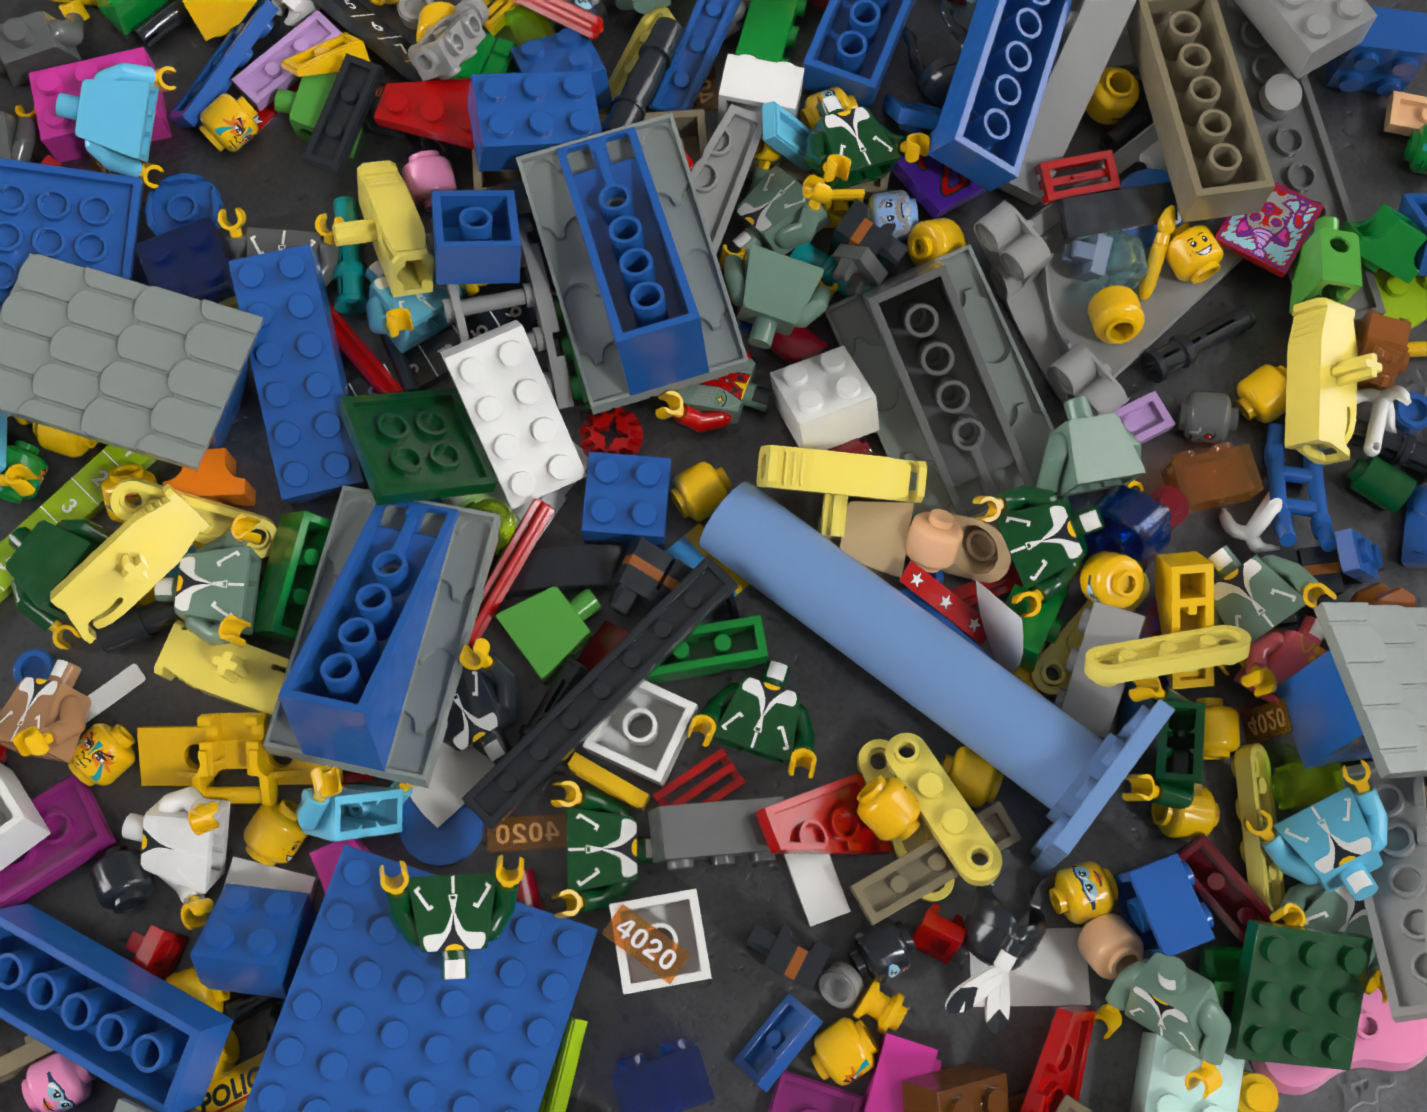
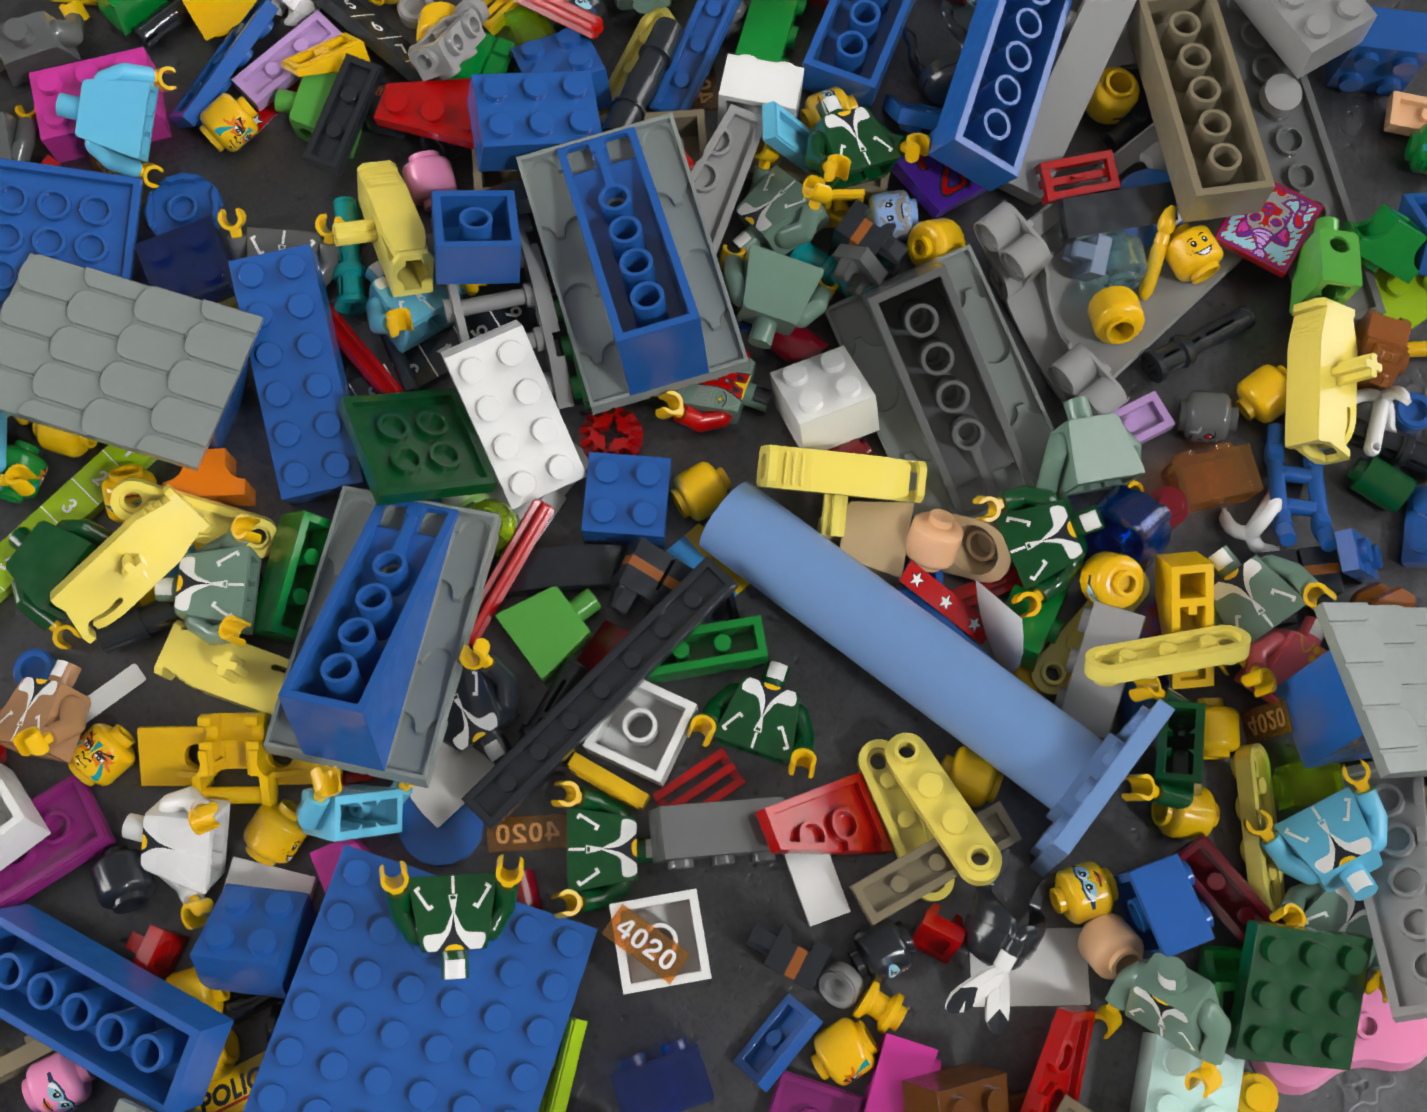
(889, 808): yellow head -> none

